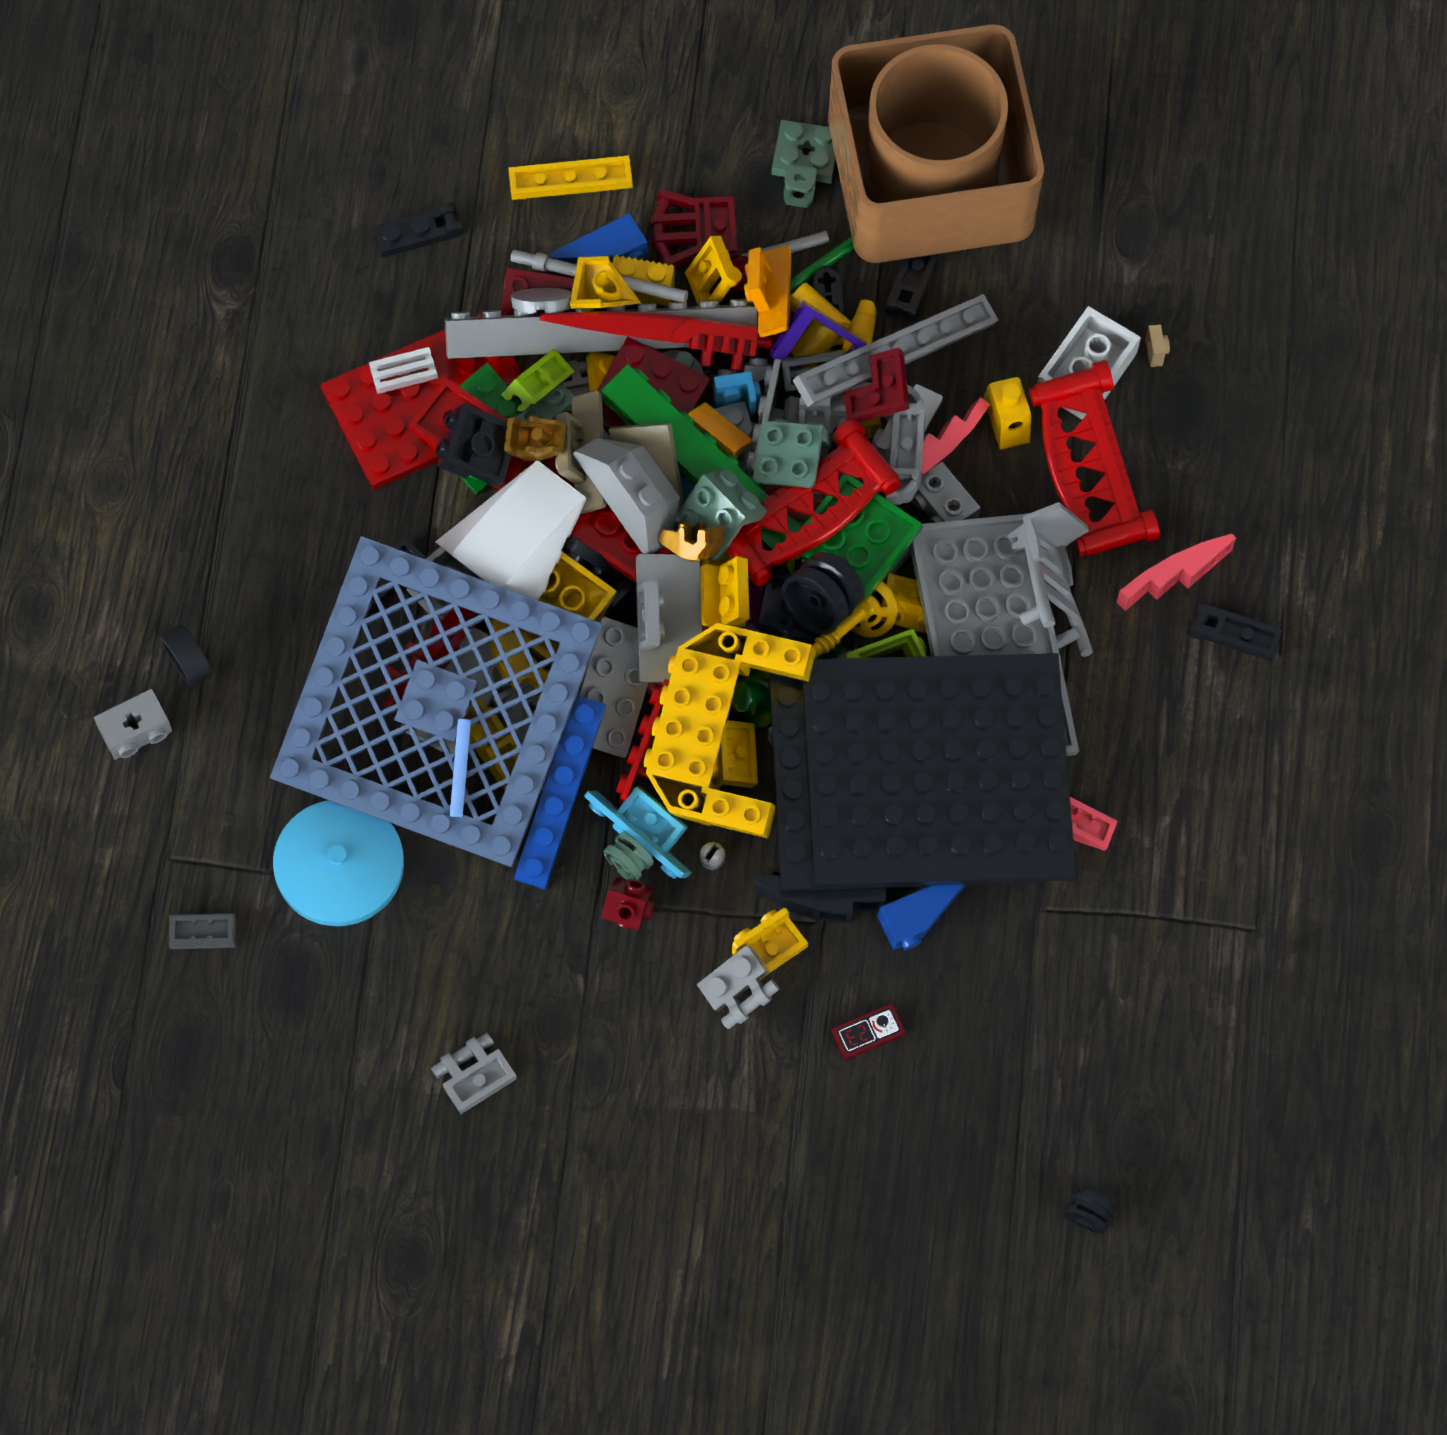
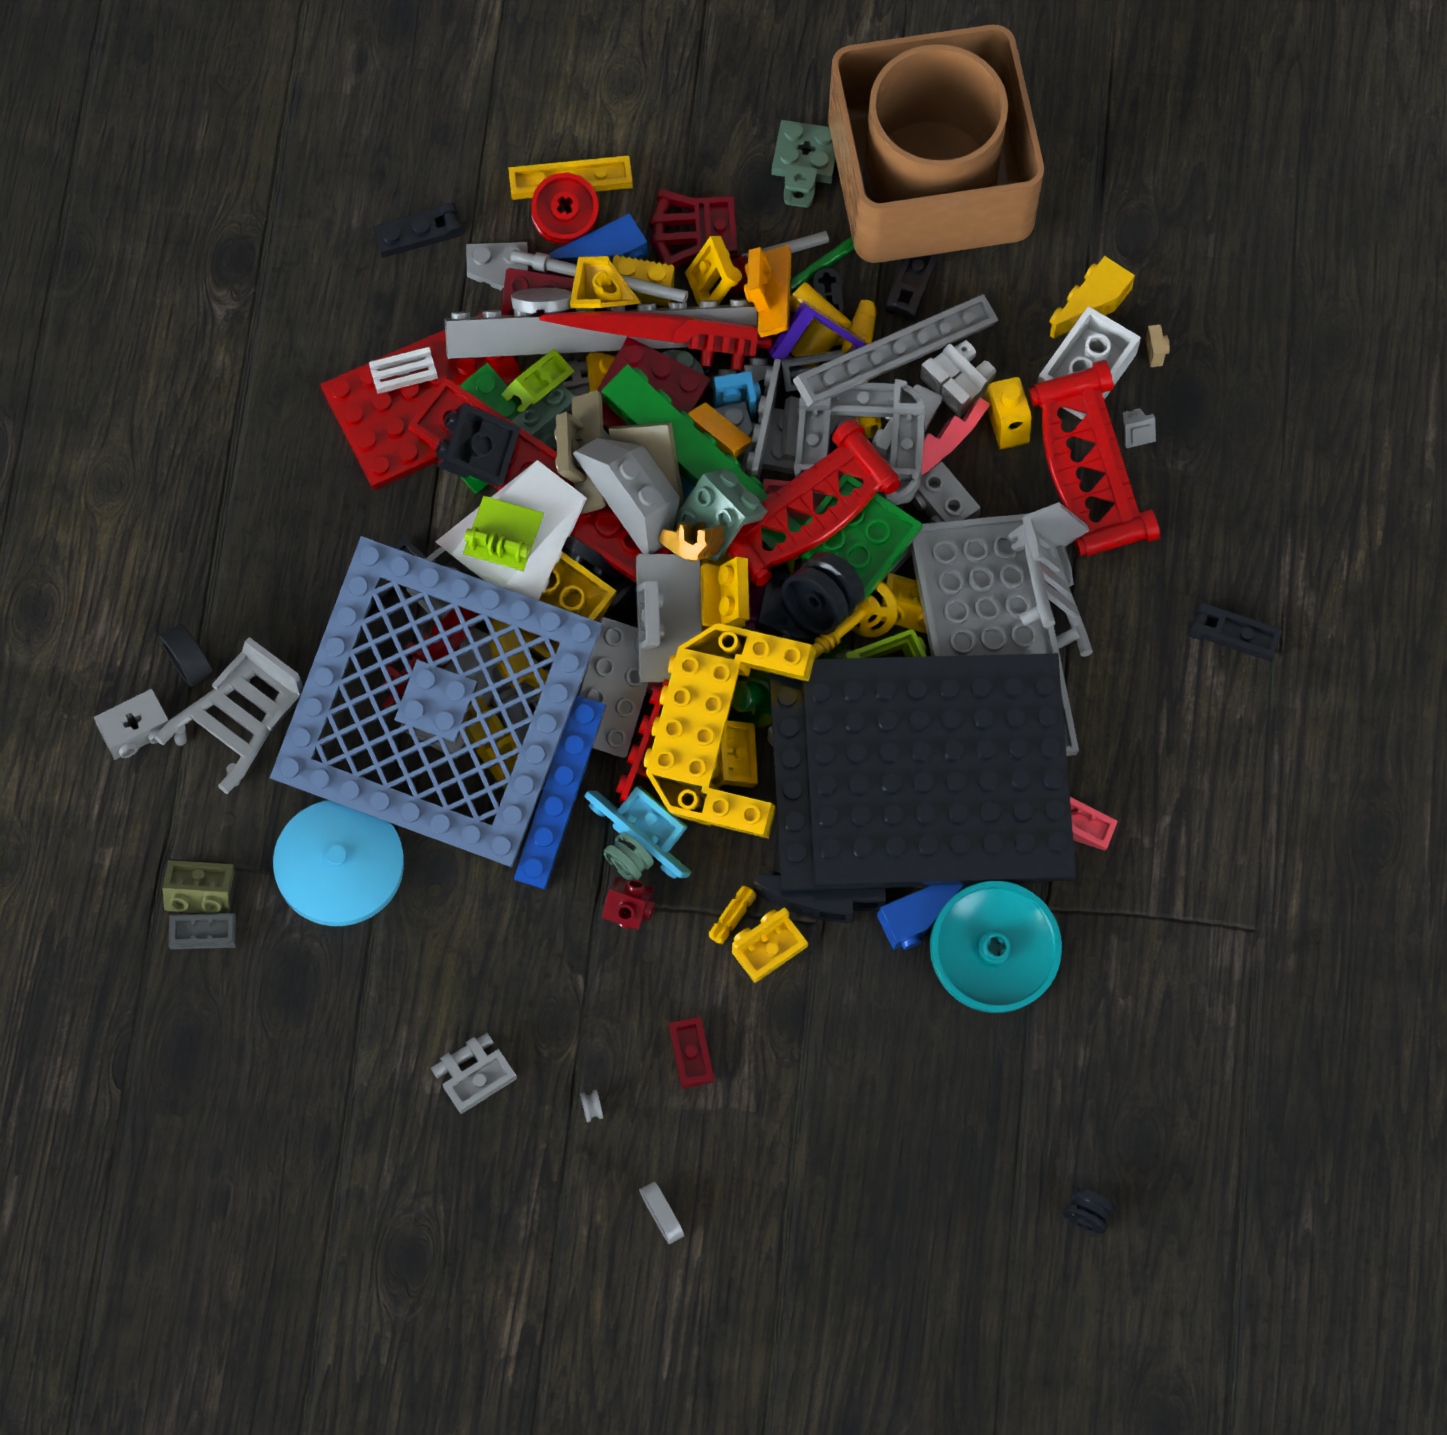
(197, 887): none -> olive bracket
(250, 662): none -> light grey hand
(460, 768): light blue bar -> none
(490, 260): none -> light grey wing
(503, 533): none -> lime hinge
(534, 438): pearl gold hand -> none
(568, 191): none -> red wheel
(591, 1105): none -> light grey bush
(661, 1212): none -> light grey beam
(691, 1052): none -> dark red plate
(716, 860): light grey hinge -> none
(732, 915): none -> yellow axle
(734, 978): light grey plate -> none
(790, 453): sand green bracket -> none
(868, 1032): tile -> none
(886, 394): dark red plate -> none
(956, 378): none -> white hips
(995, 947): none -> teal dish
(1102, 290): none -> yellow slope
(1138, 428): none -> light grey brick
(1183, 566): coral slope -> none

